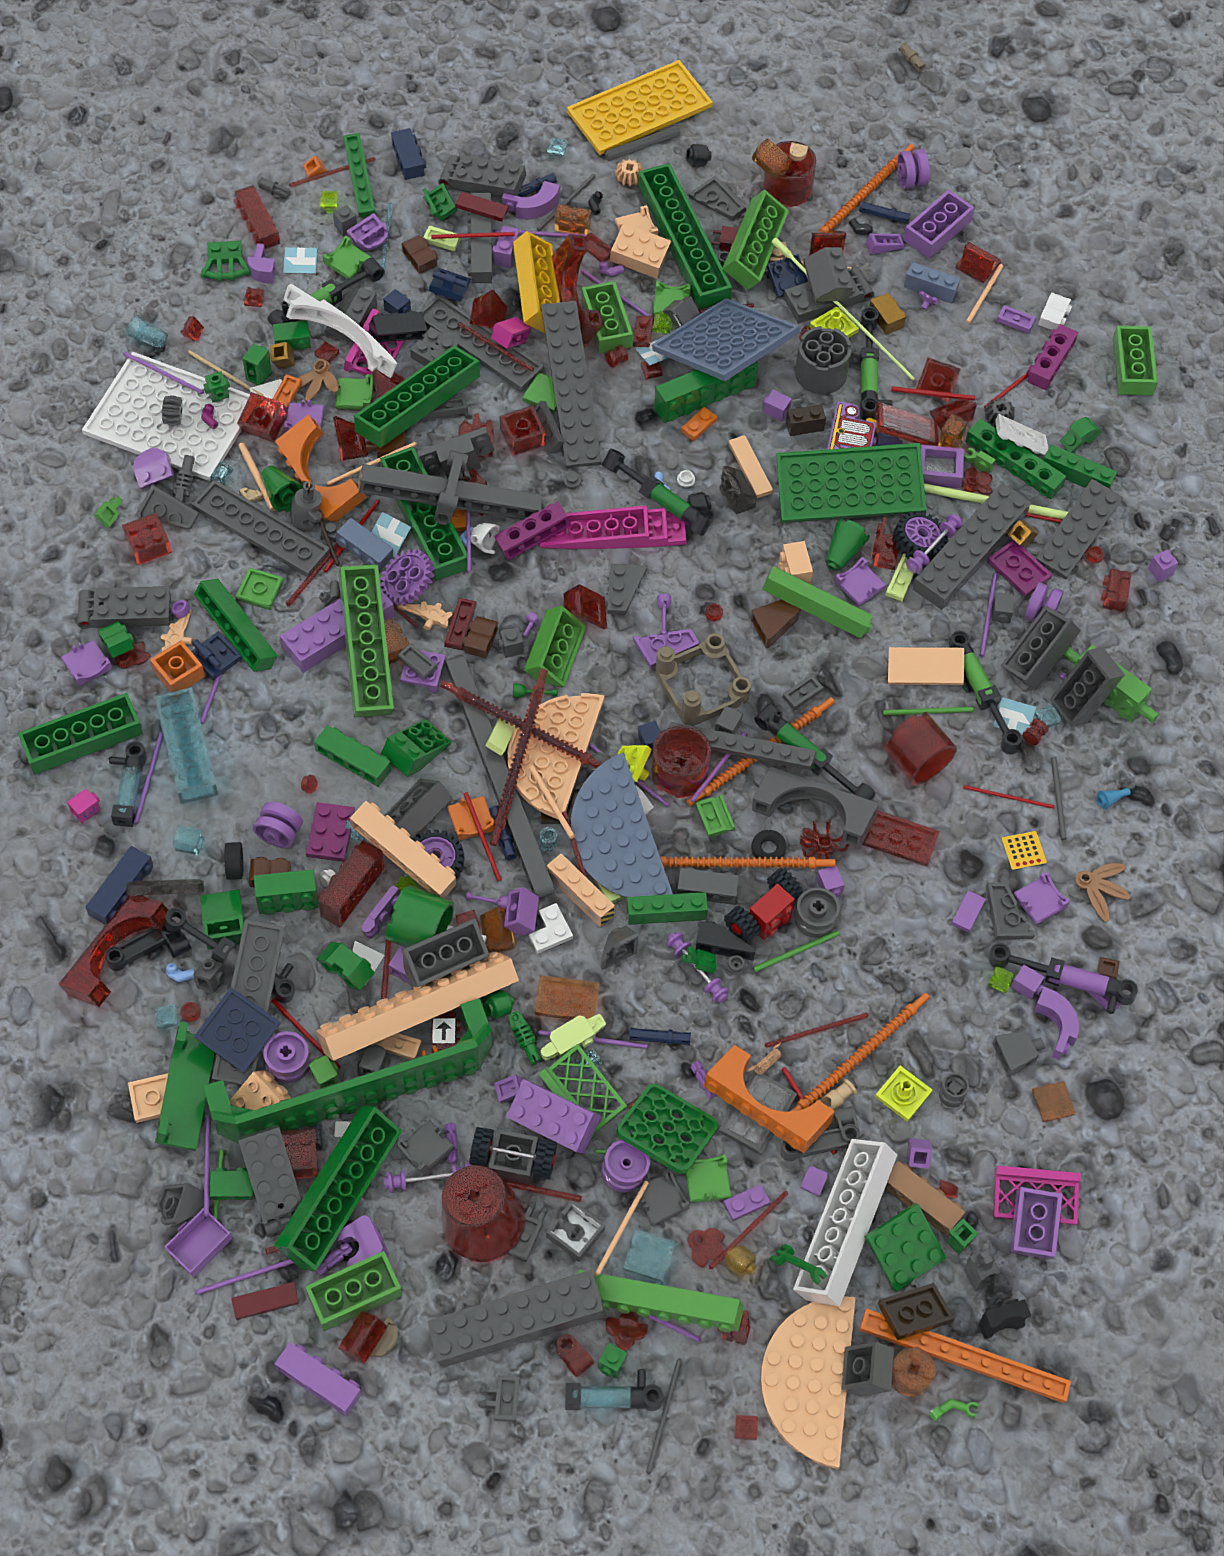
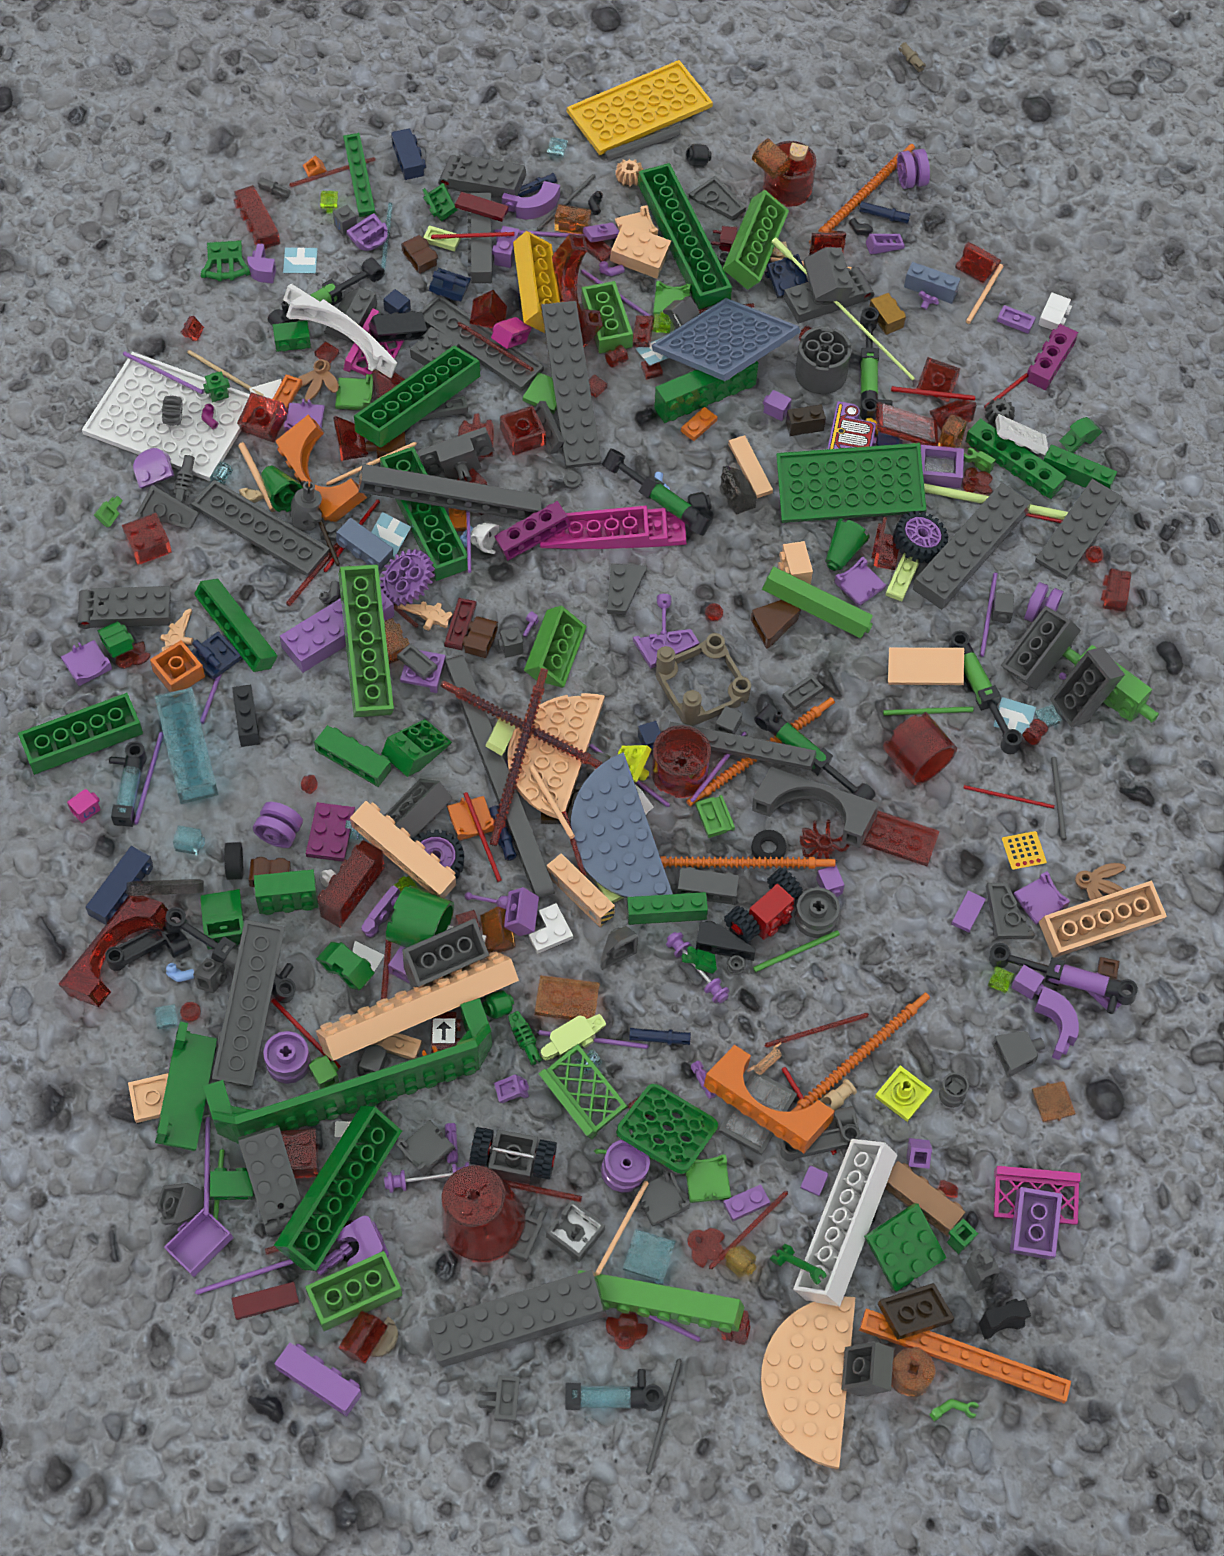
(146, 332): clear light blue plant -> none
(180, 609): medium lavender tile -> none
(237, 1030): dark blue plate -> none
(246, 715): none -> black brick
(254, 297): clear red tile -> none
(257, 364): green brick -> none
(259, 588): bright green tile -> none
(259, 1091): light nougat bracket -> none
(282, 355): pearl gold brick -> none
(346, 259): bright green piece -> none
(447, 499): dark grey piece -> none
(519, 691): green hinge -> none
(548, 839): clear light blue bush -> none
(553, 1116): medium lavender brick -> none
(575, 1357): clear red piece -> none
(586, 605): clear red slope -> none
(597, 385): none -> clear red tile
(601, 232): none -> medium lavender plate
(612, 1361): green brick -> none
(686, 479): white plate -> none
(746, 1427): clear red plate -> none
(836, 319): neon yellow plate -> none
(920, 558): medium lavender axle -> none
(938, 223): medium lavender brick -> none
(1019, 568): magenta plate -> none
(1022, 533): pearl gold brick -> none
(1102, 919): none -> light nougat brick
(1109, 797): dark azure cone -> none
(1134, 360): bright green brick -> none
(1163, 565): medium lavender brick -> none

